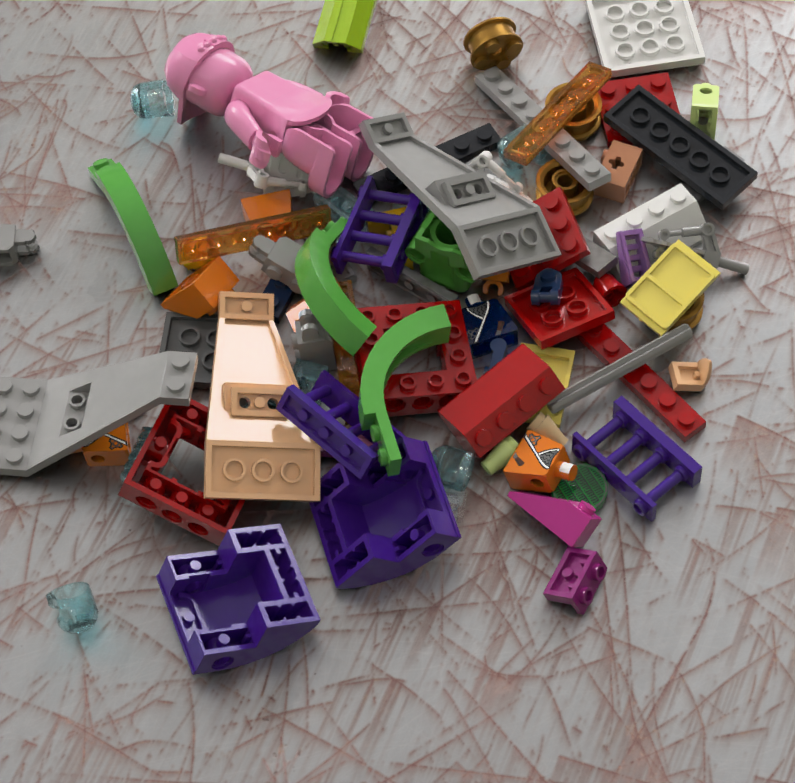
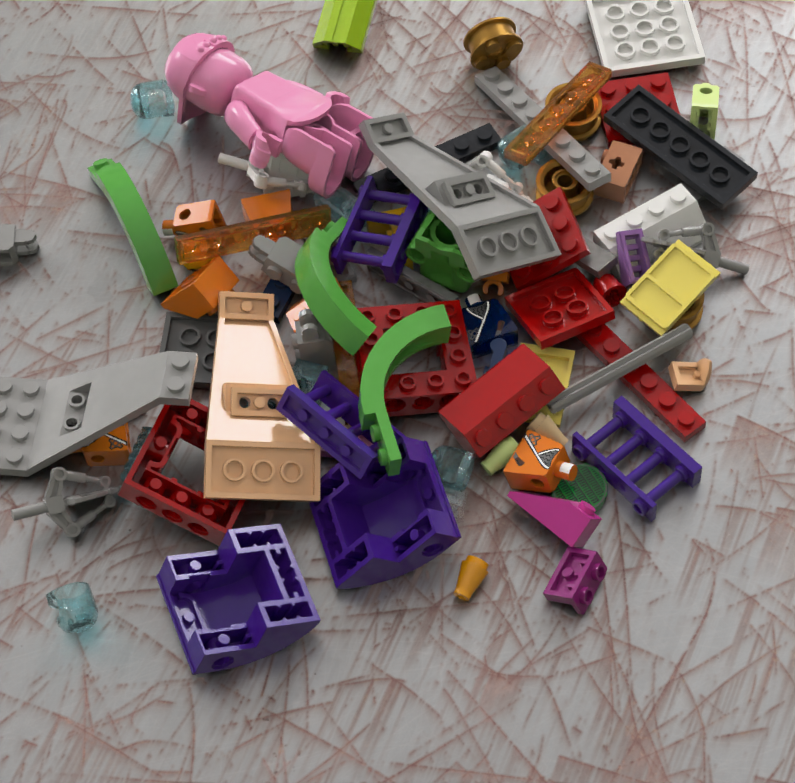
(54, 503): none -> light grey bar
(194, 218): none -> orange torso
(470, 576): none -> light orange cone
(547, 287): dark blue plate -> none

